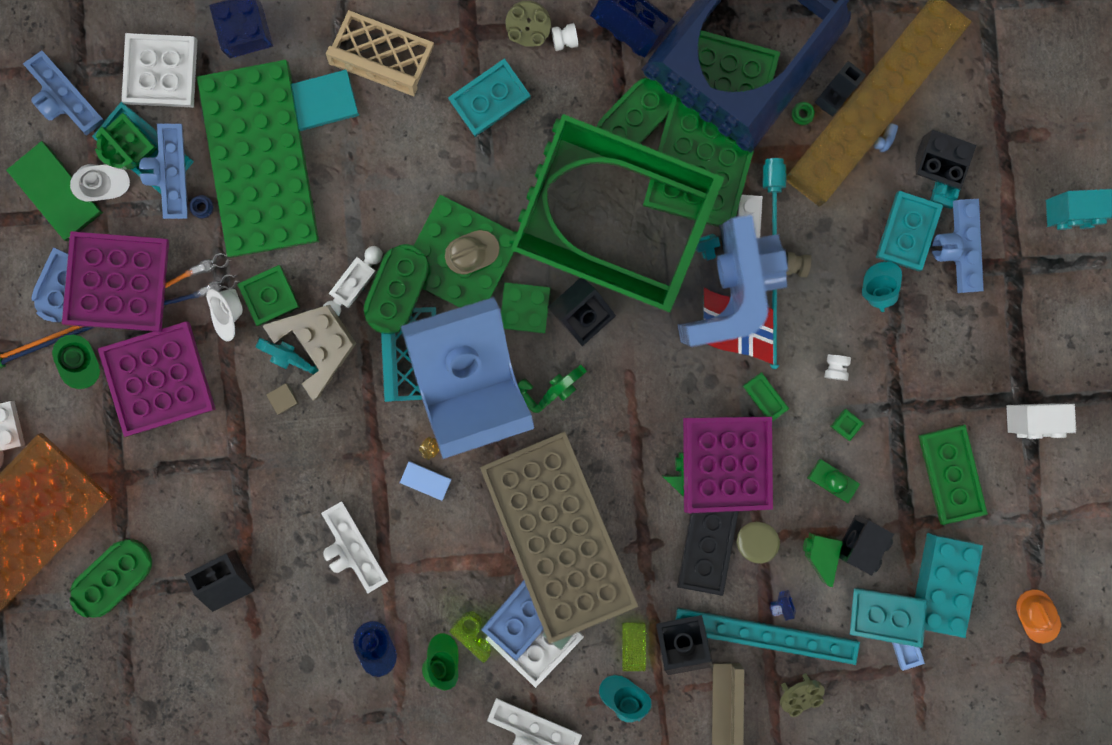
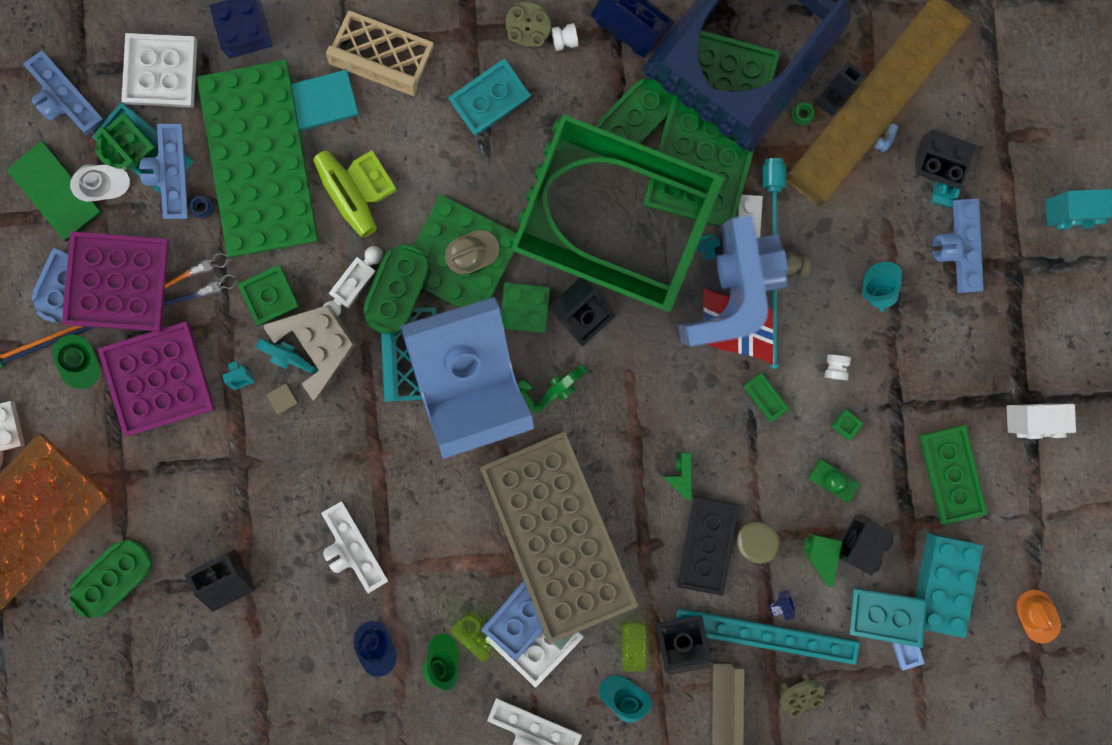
(224, 310): white piece -> none
(238, 376): none -> teal tile
(354, 188): none -> lime plate
(425, 480): light blue tile -> none
(429, 448): clear yellow plate -> none
(727, 464): magenta plate -> none
(909, 231): teal plate -> none

